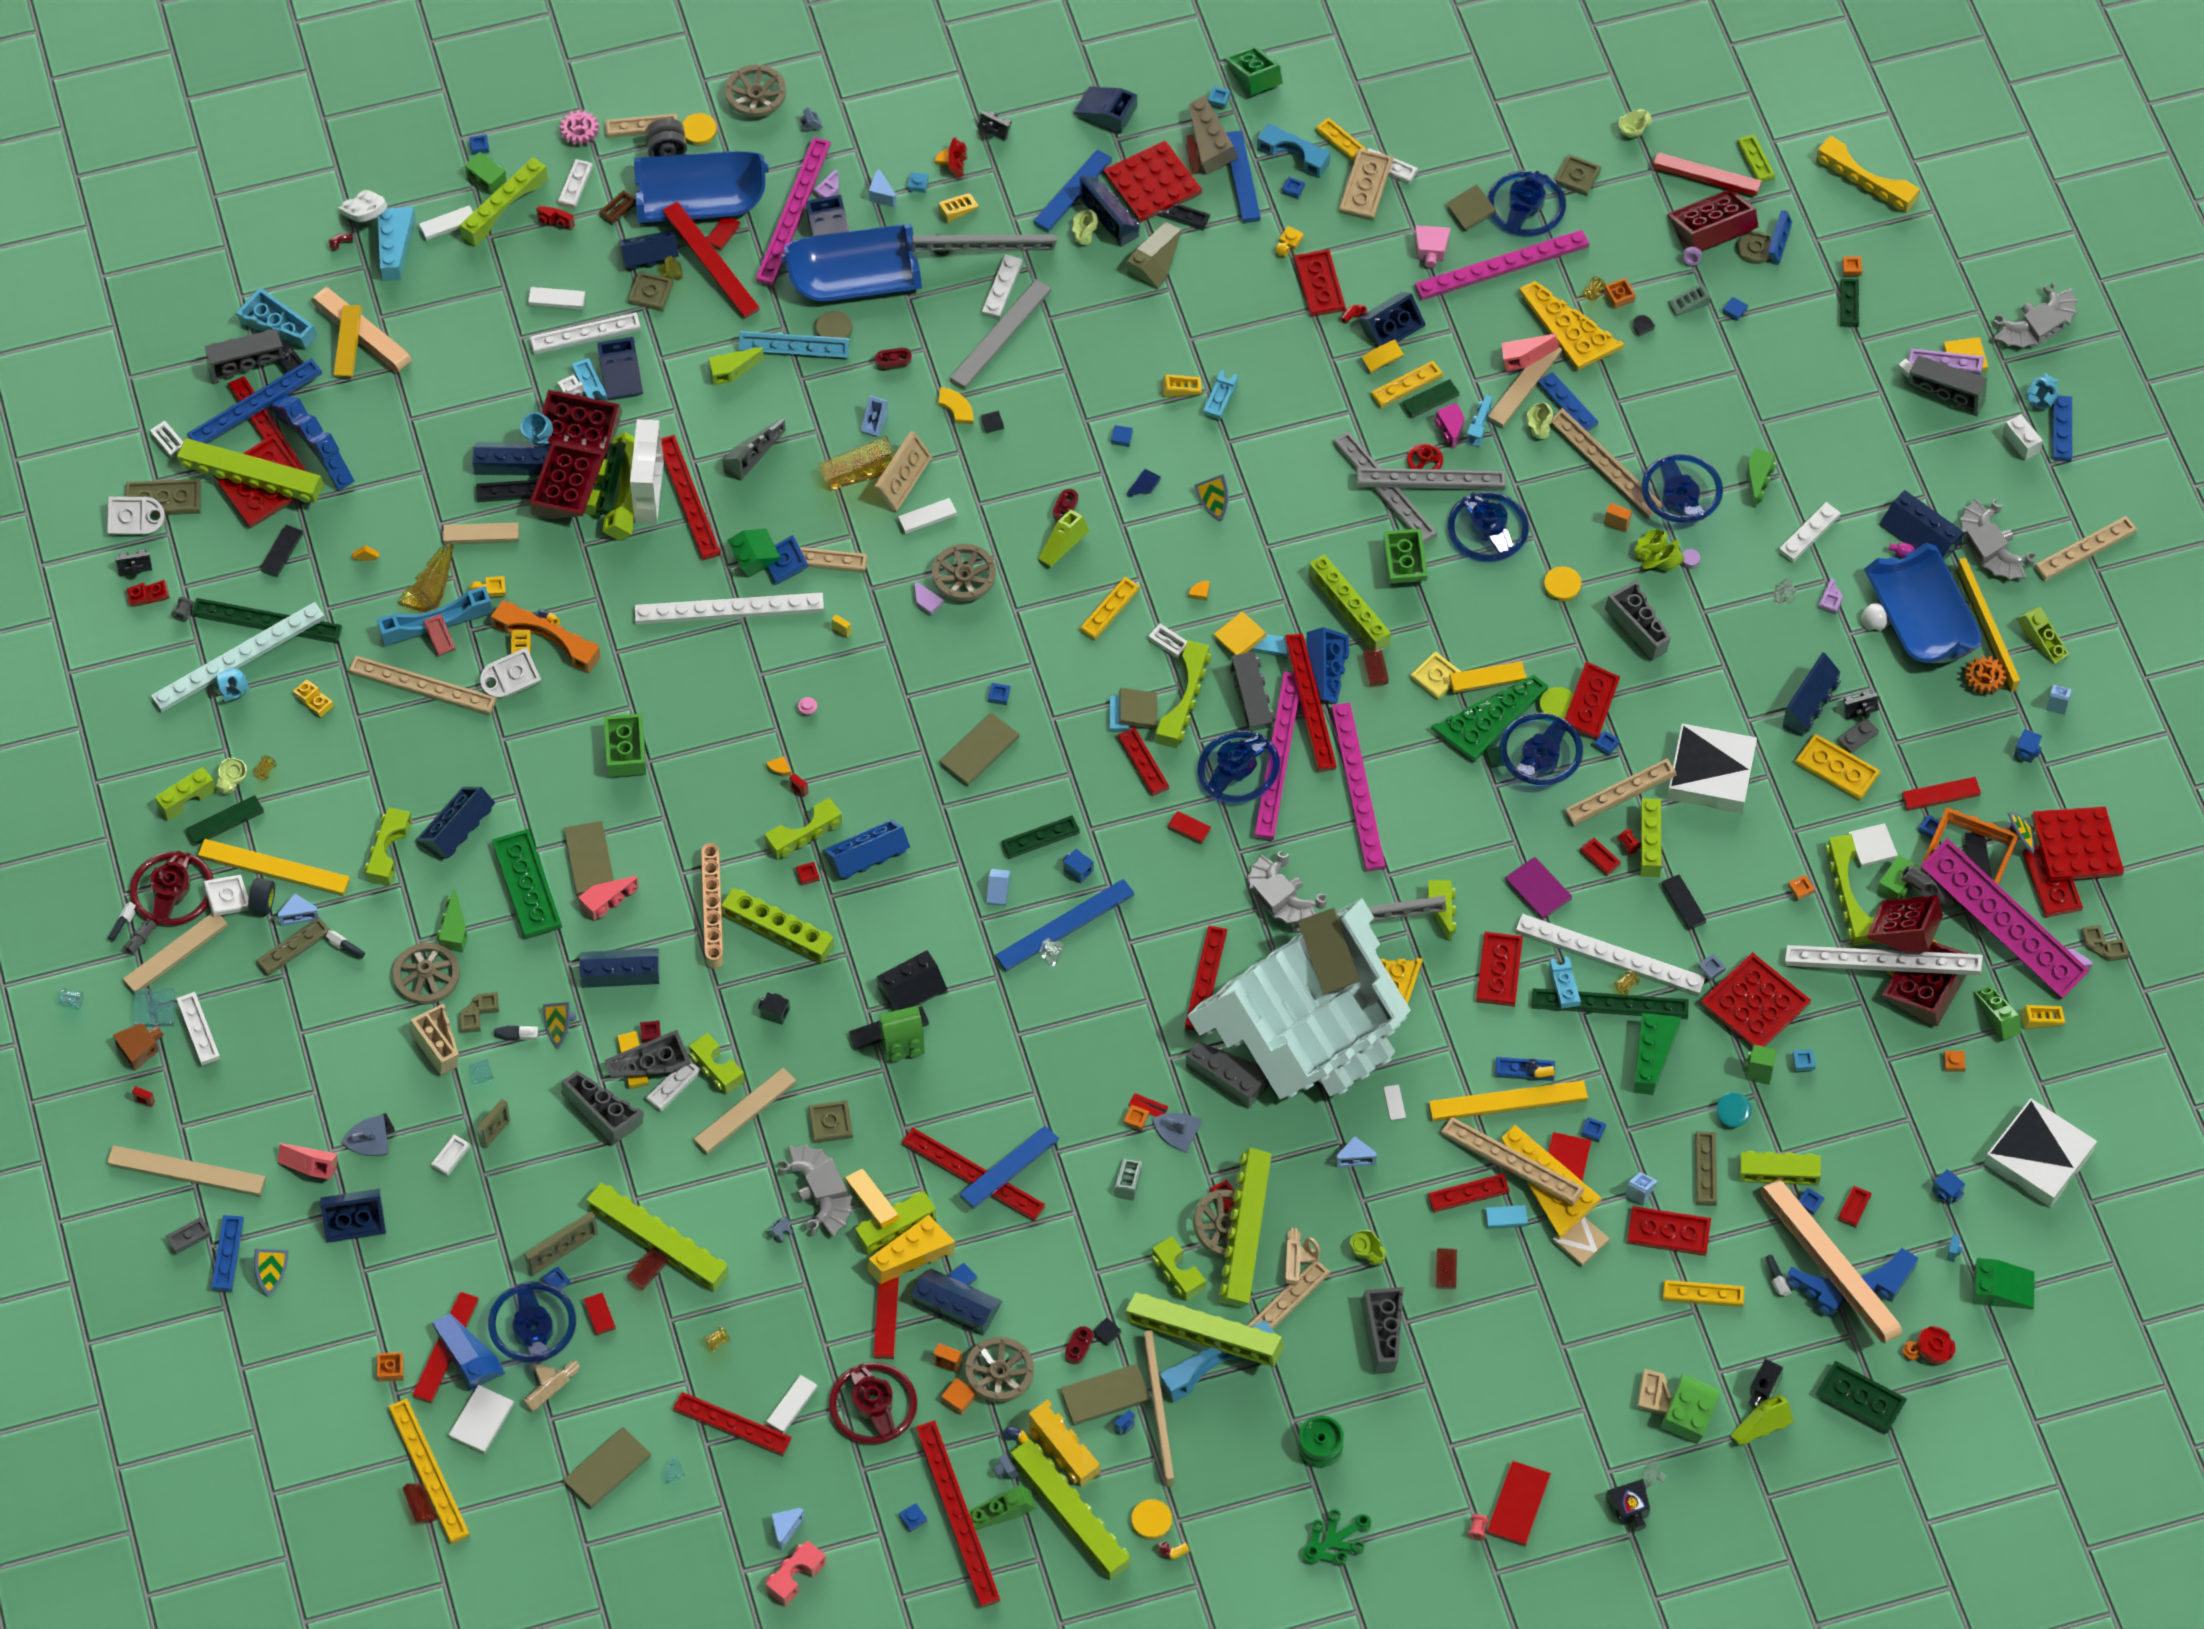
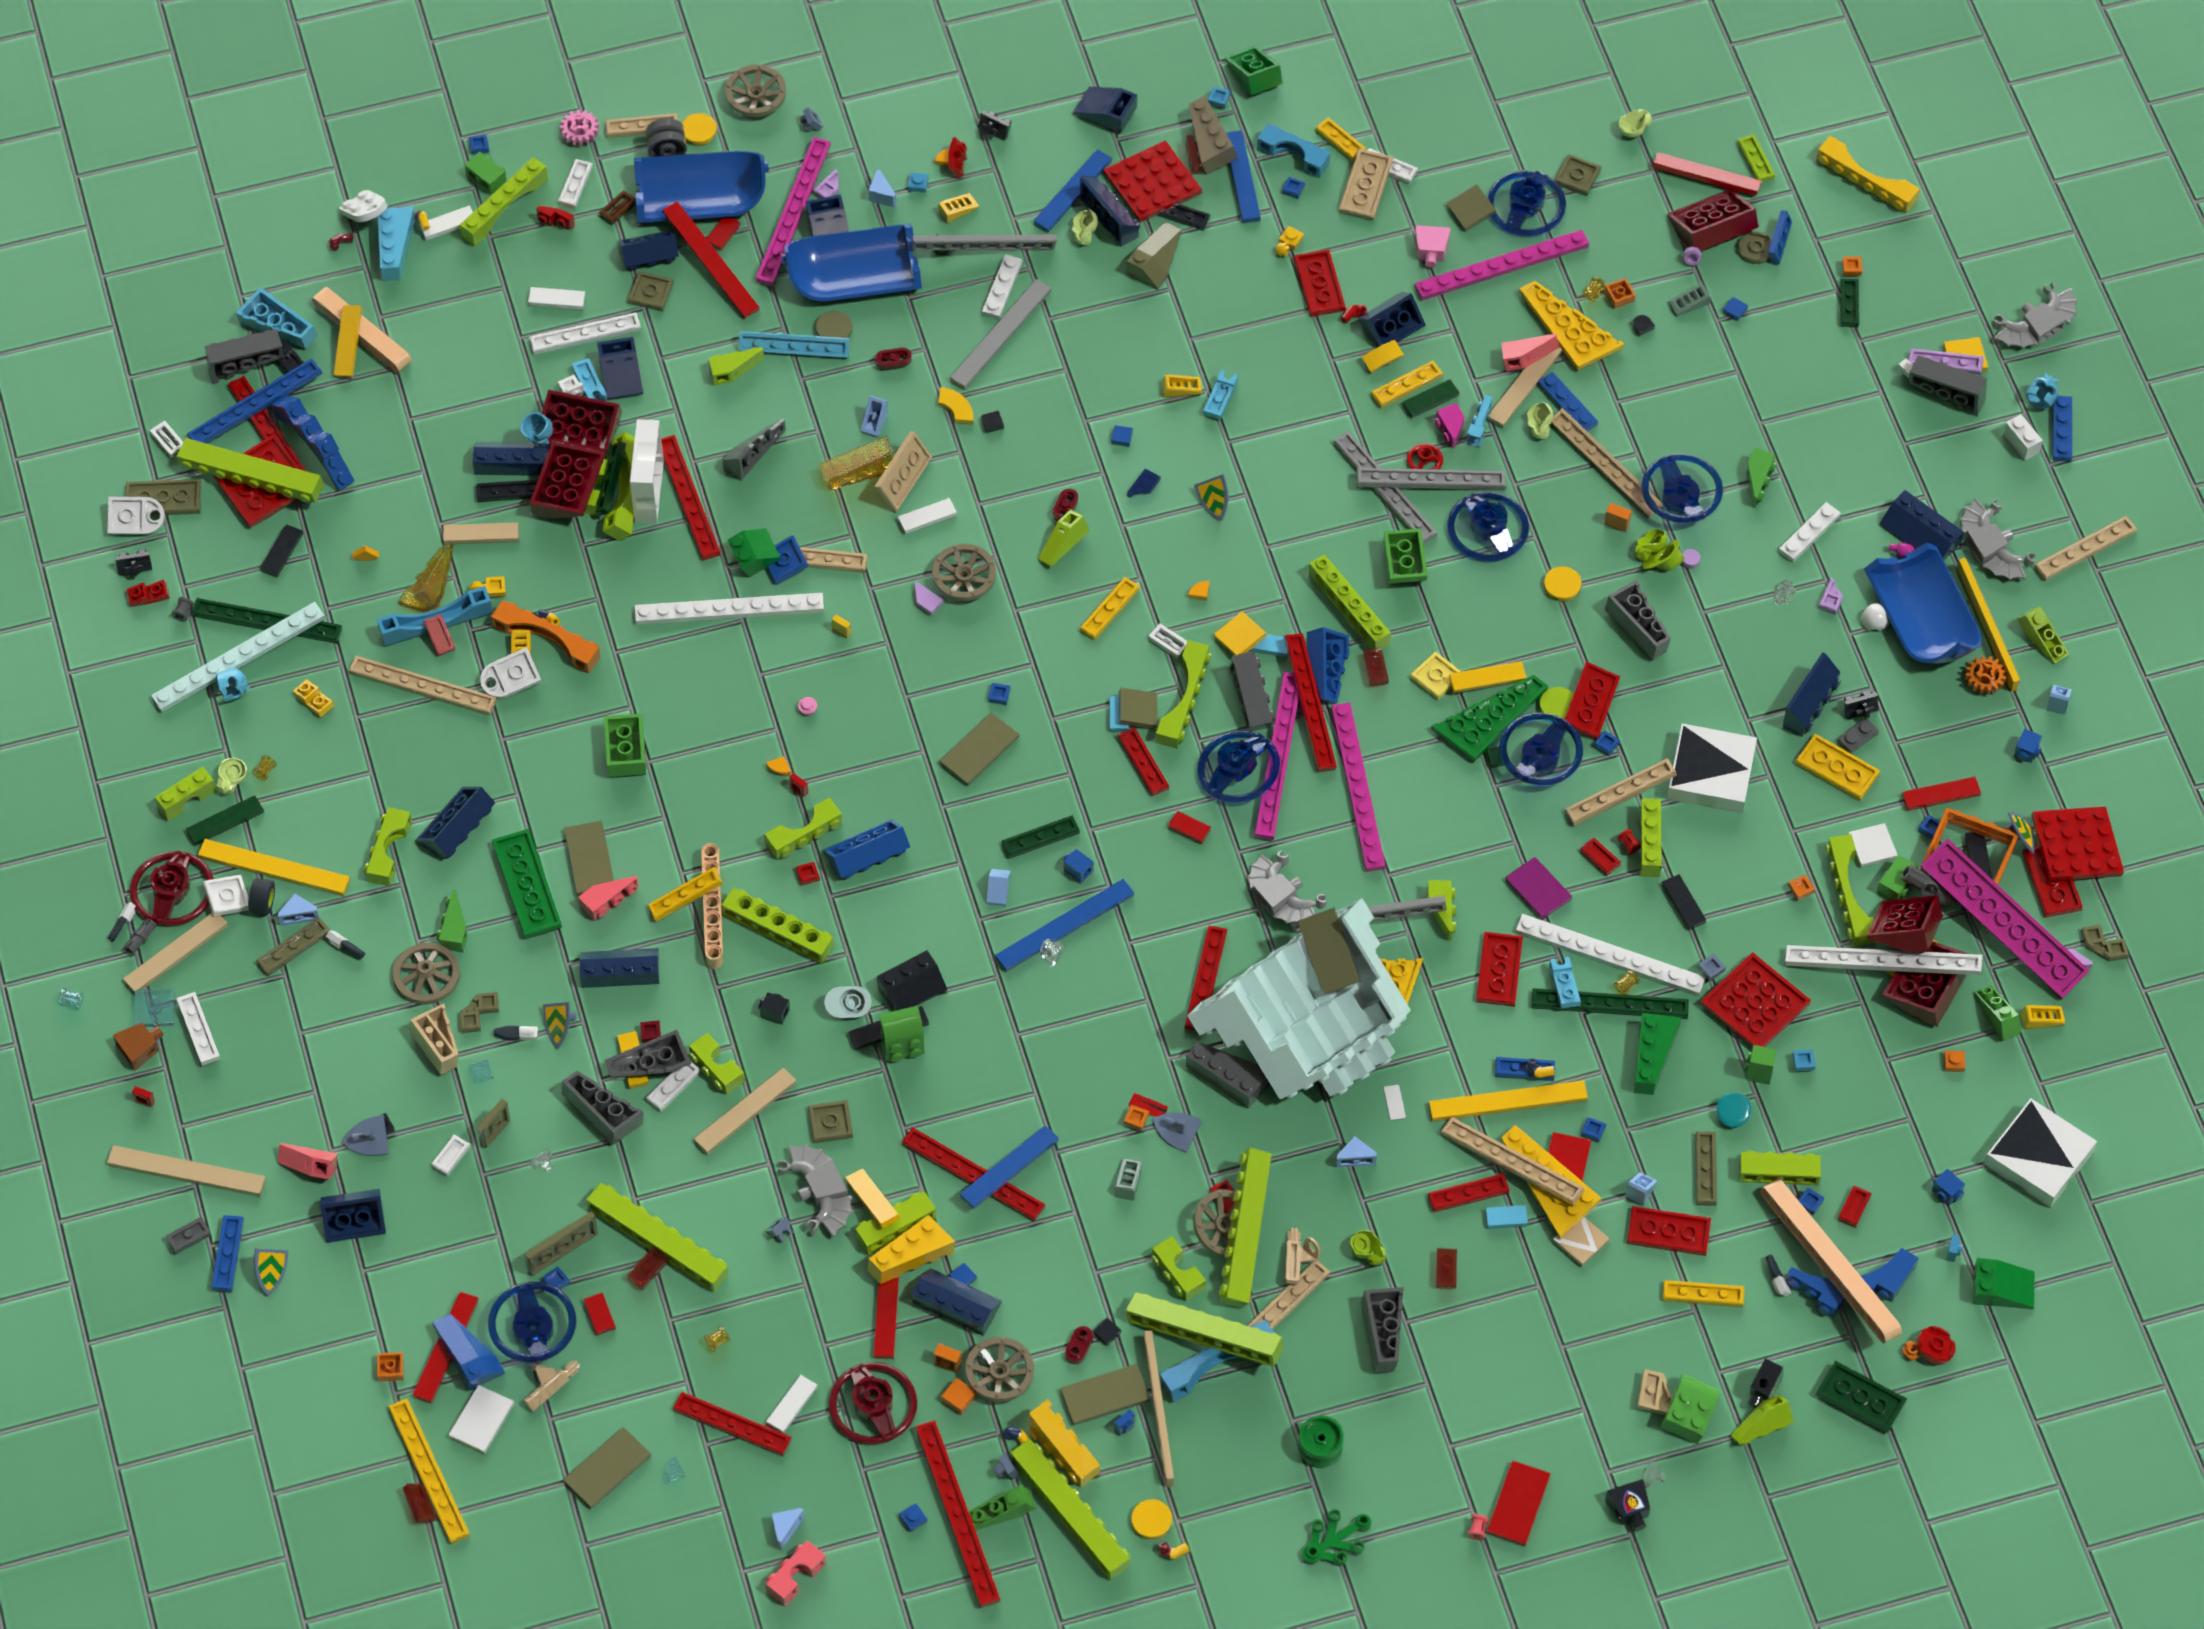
(421, 217): none -> yellow arm
(542, 1161): none -> clear tile
(672, 268): clear yellow tile -> none
(685, 894): none -> yellow tile
(848, 1002): none -> light aqua piece

